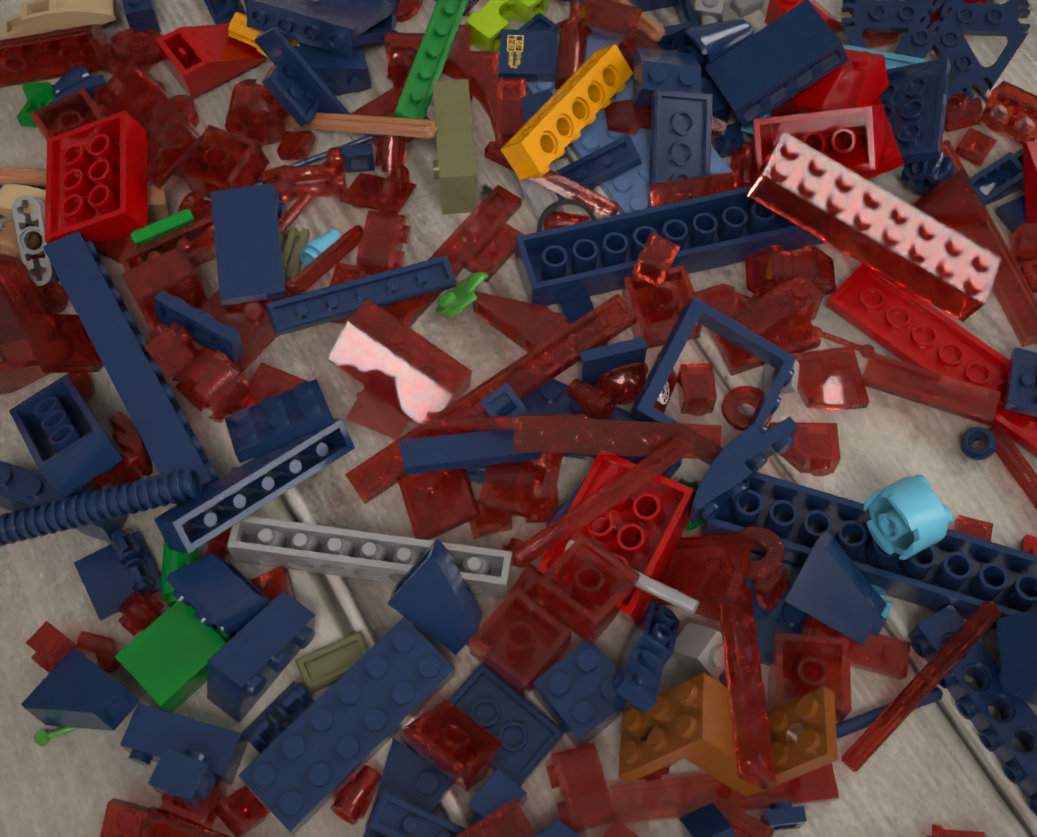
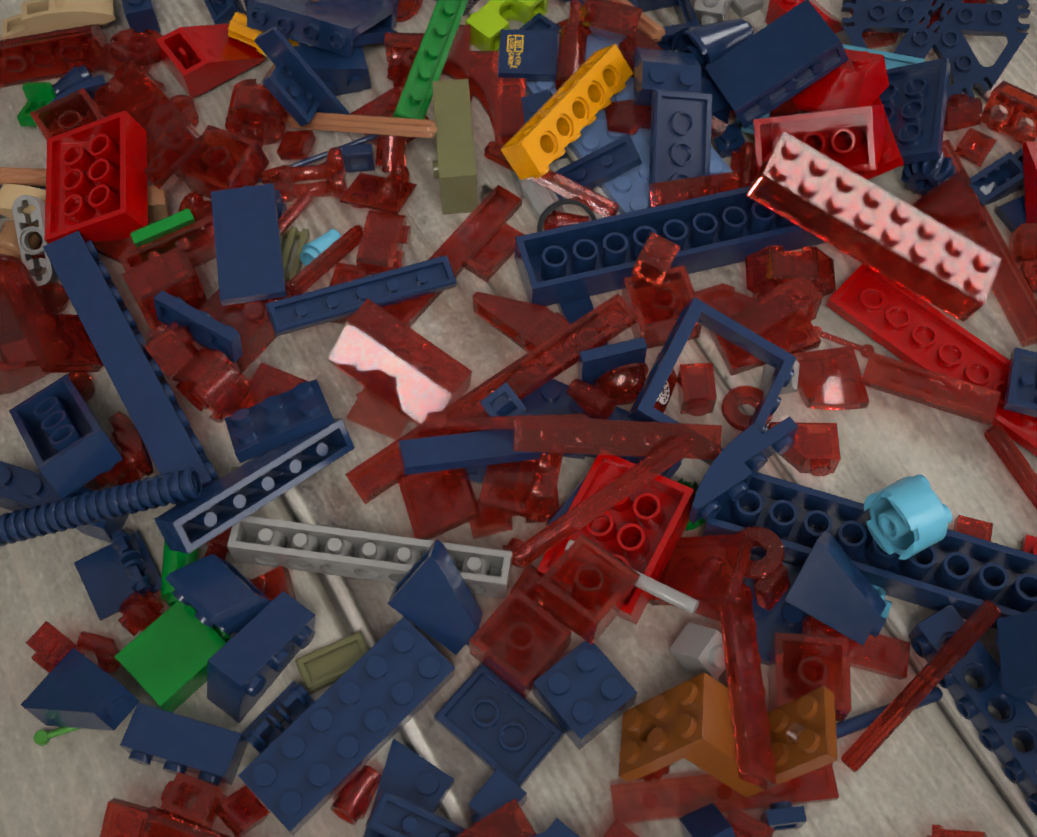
(183, 776): dark blue brick -> none
(453, 744): clear red slope -> none
(463, 294): bright green plate -> none
(582, 788): clear red brick -> none
(645, 656): dark blue slope -> none
(978, 434): dark blue plate -> none

